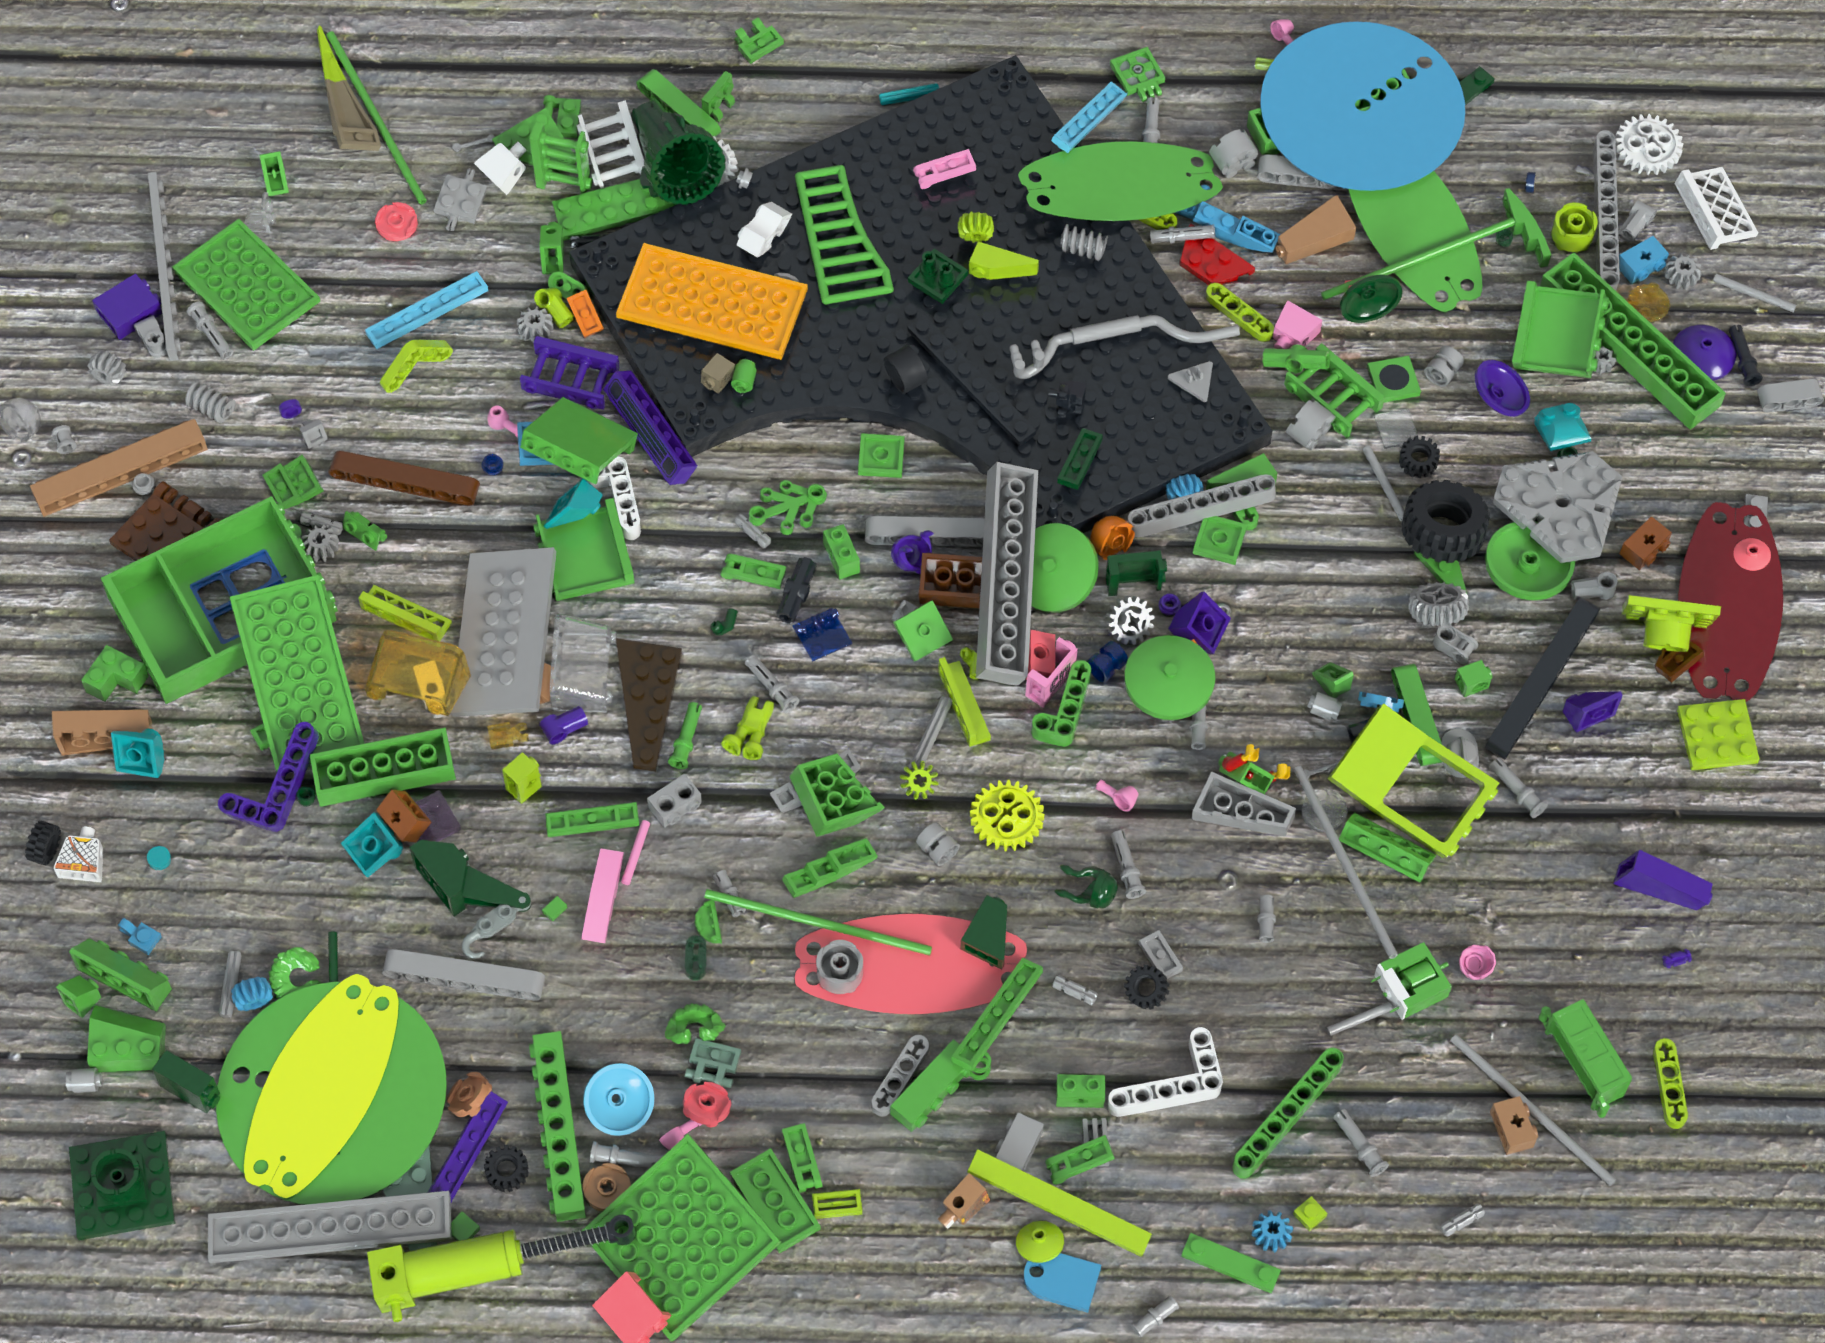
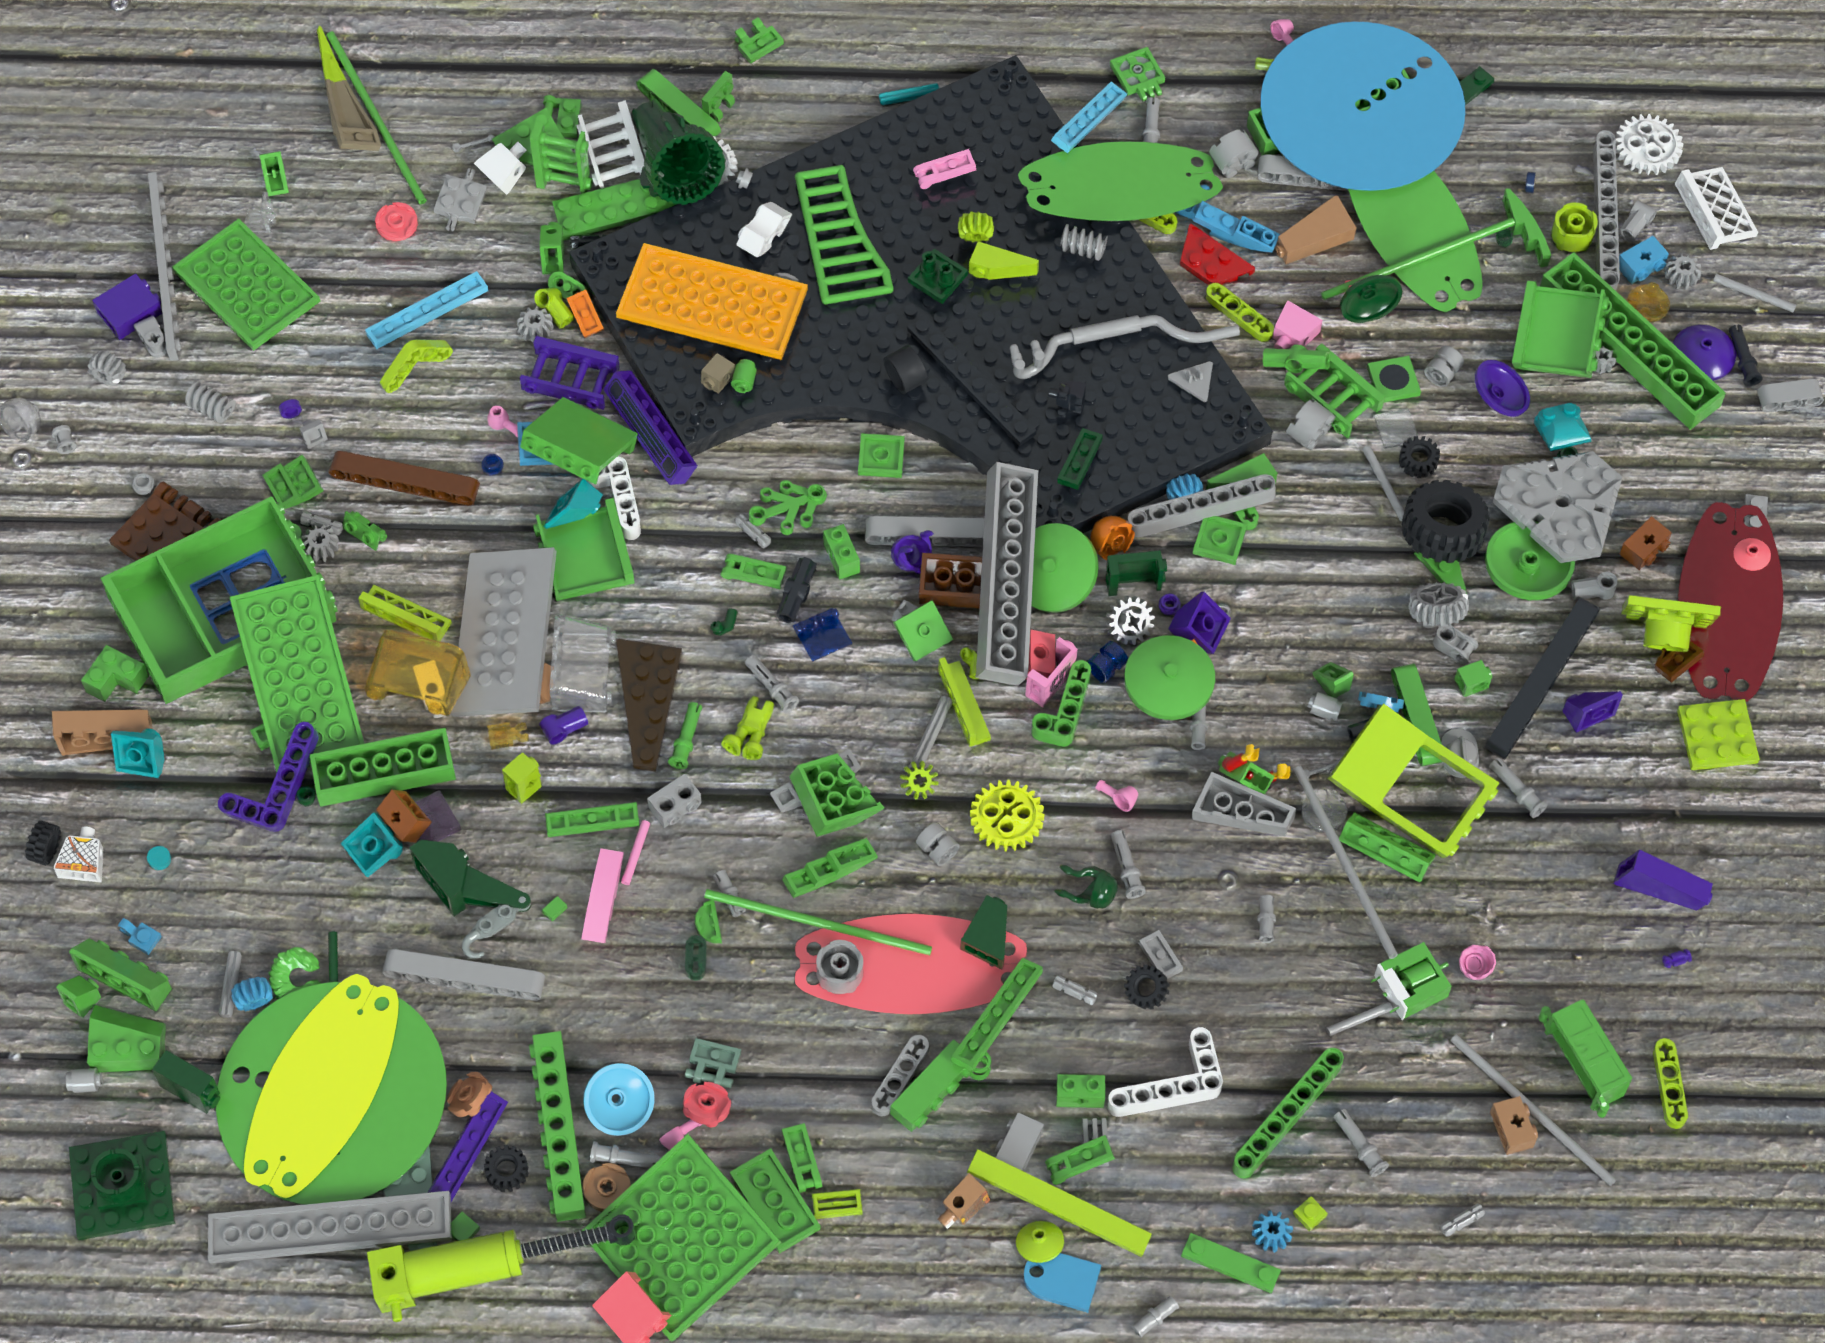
(118, 467): medium nougat brick -> none
(205, 323): light grey pin -> none
(694, 1013): bright green piece -> none
(1179, 234): light grey pin -> none

